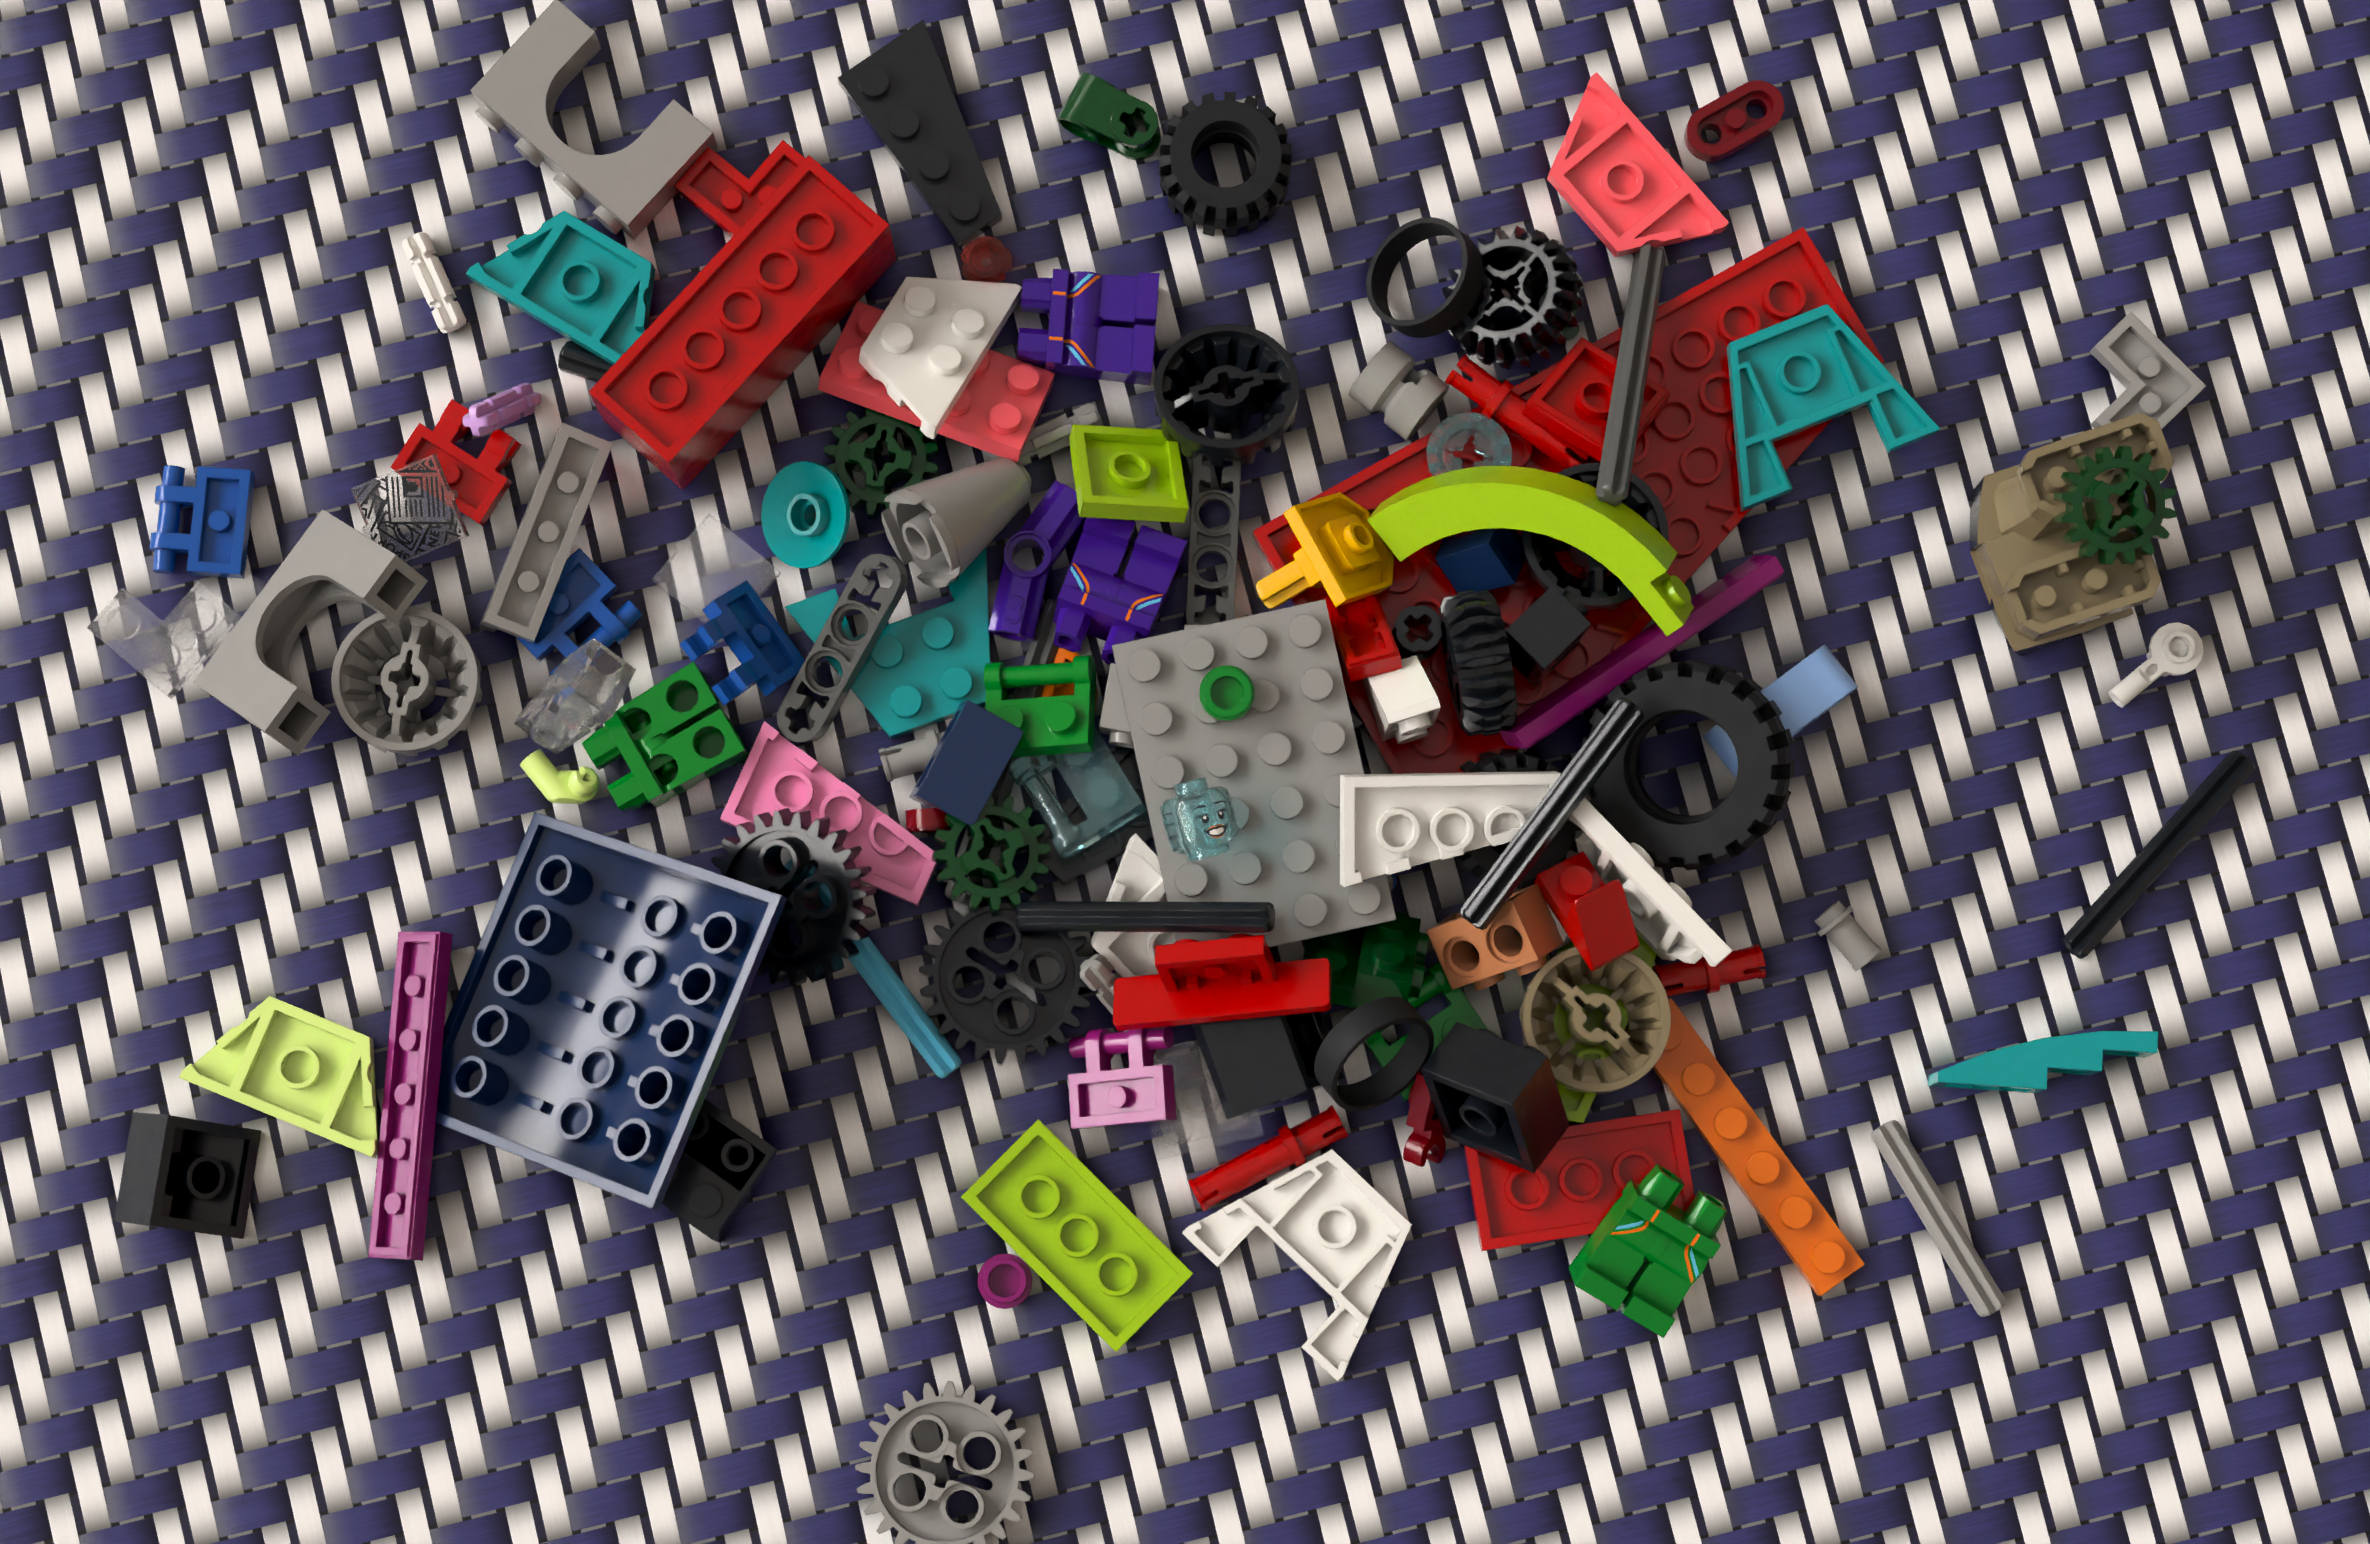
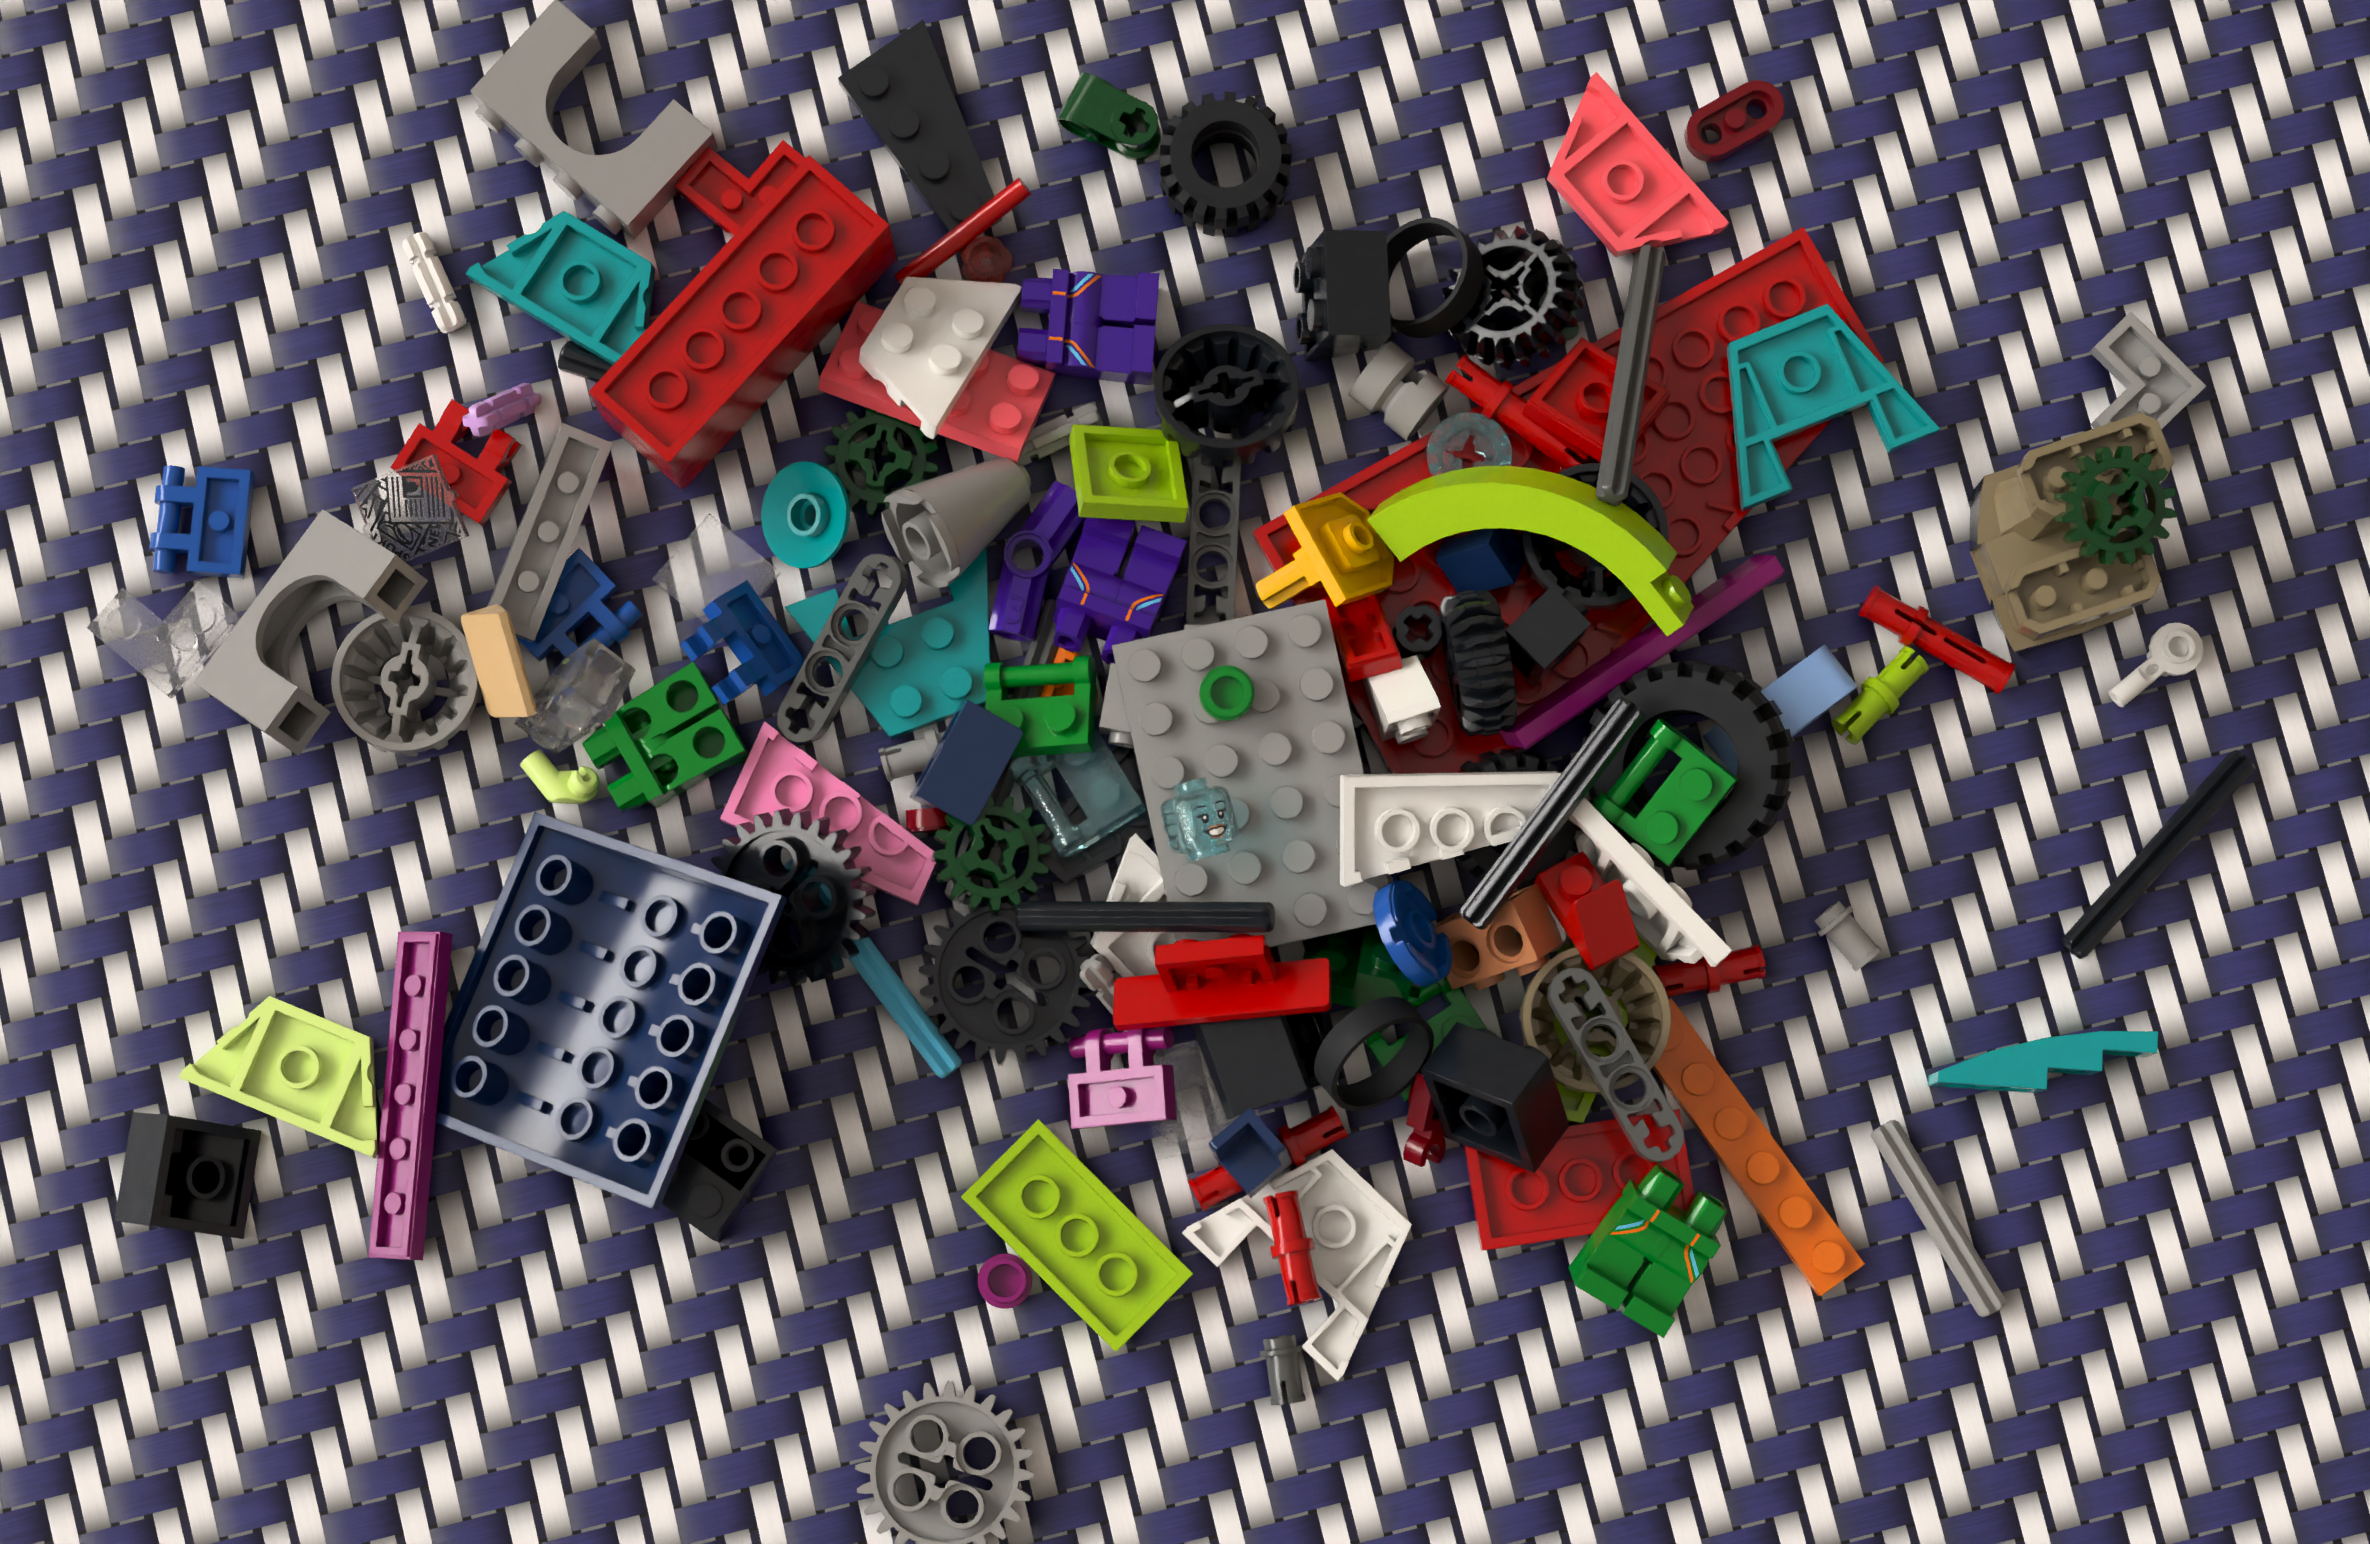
(498, 662): none -> tan slope
(966, 231): none -> red bar
(1250, 1152): none -> dark blue panel
(1283, 1367): none -> dark grey pin
(1292, 1248): none -> red pin
(1343, 294): none -> black slope
(1409, 935): none -> blue tile
(1607, 1069): none -> dark grey beam
(1680, 802): none -> green plate
(1880, 695): none -> lime pin
(1919, 629): none -> red pin

